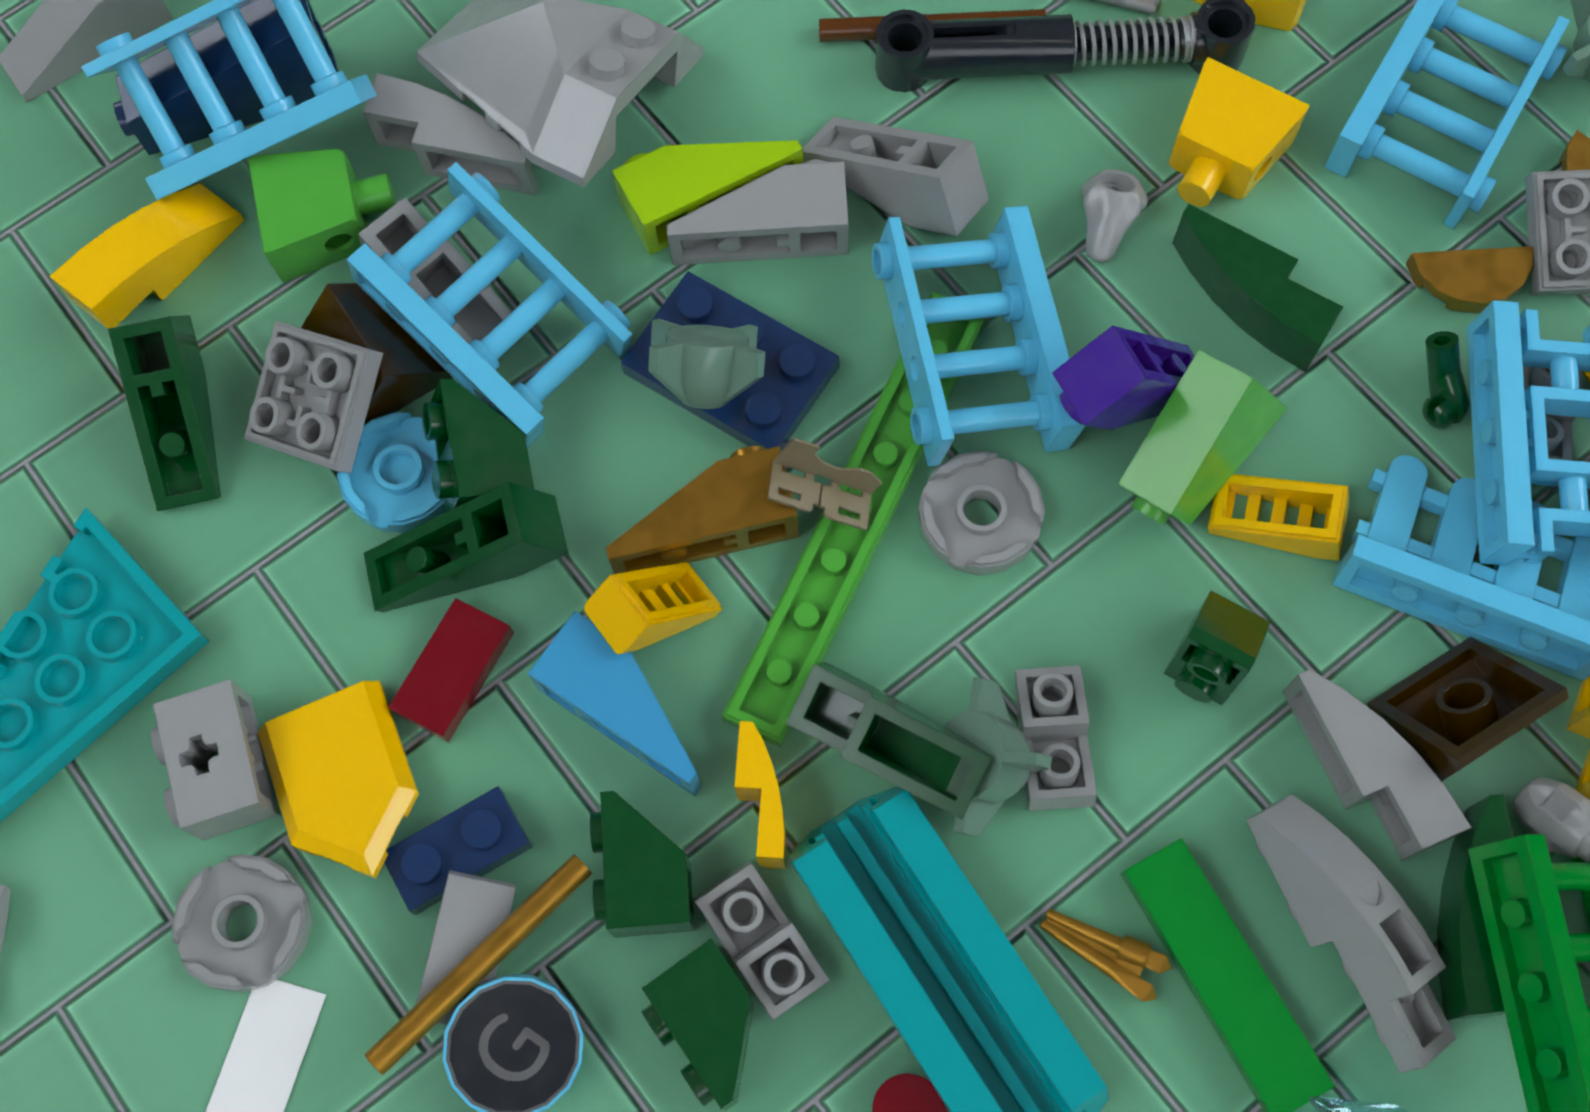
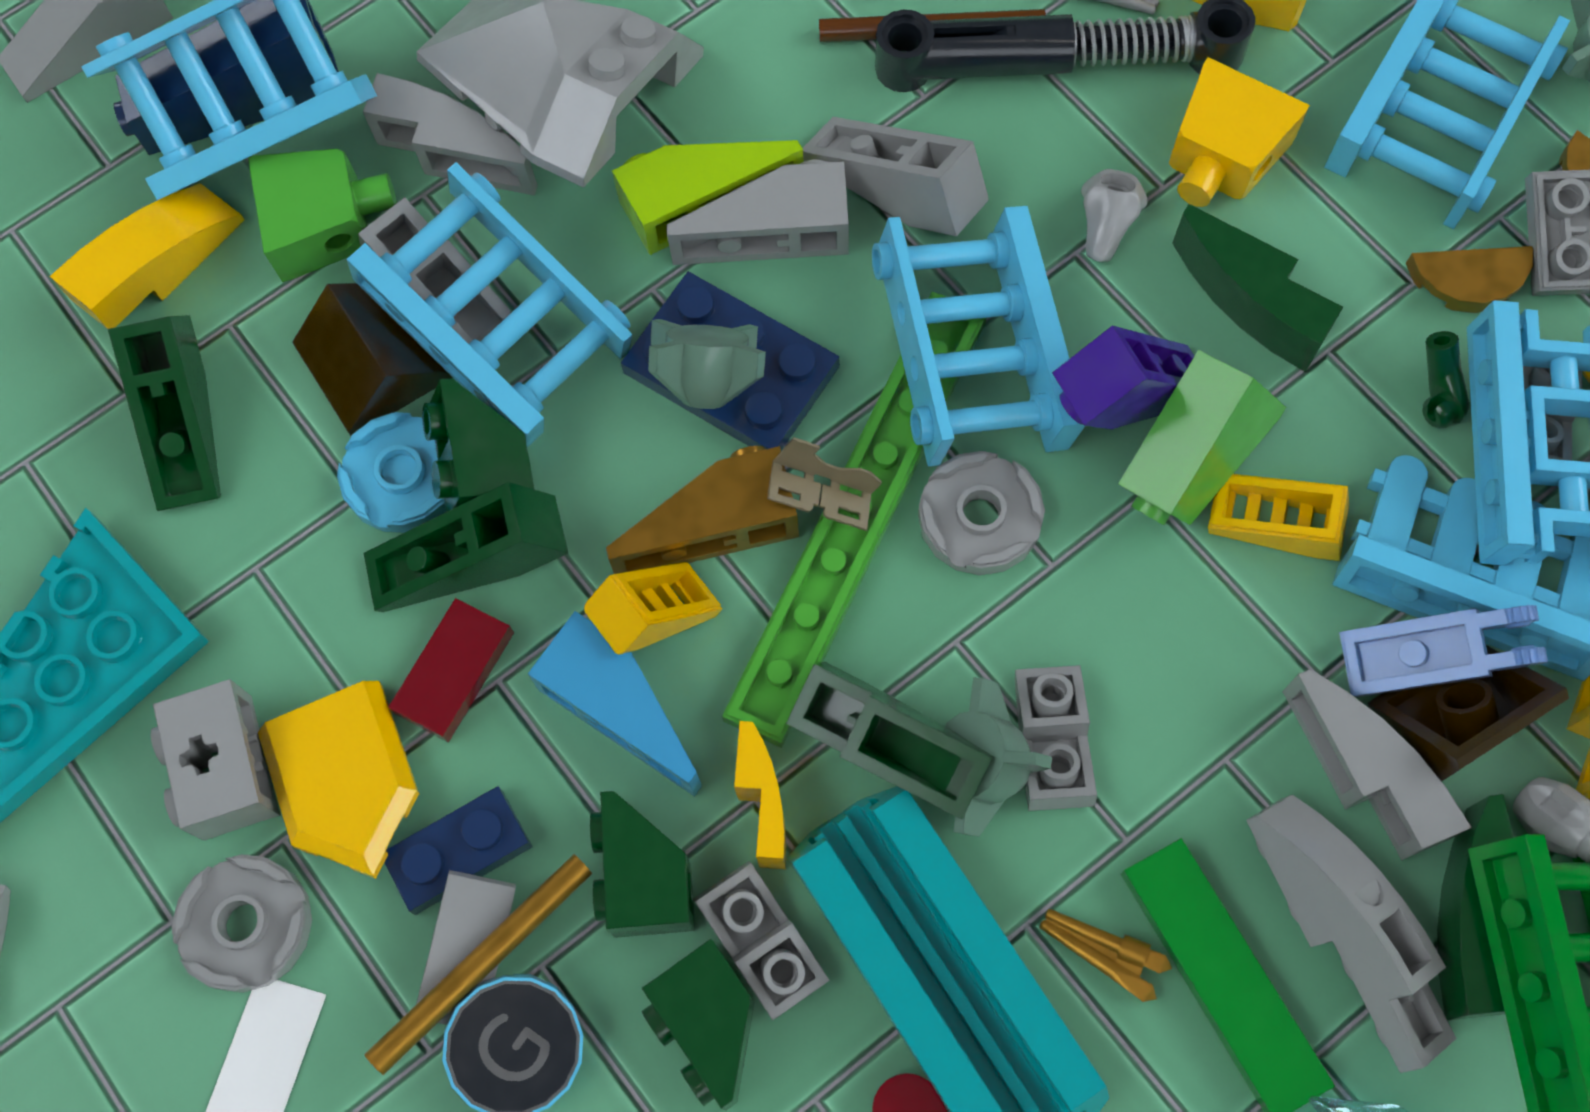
(313, 396): light grey tile -> none
(1217, 650): dark green slope -> none
(1433, 650): none -> medium blue hinge

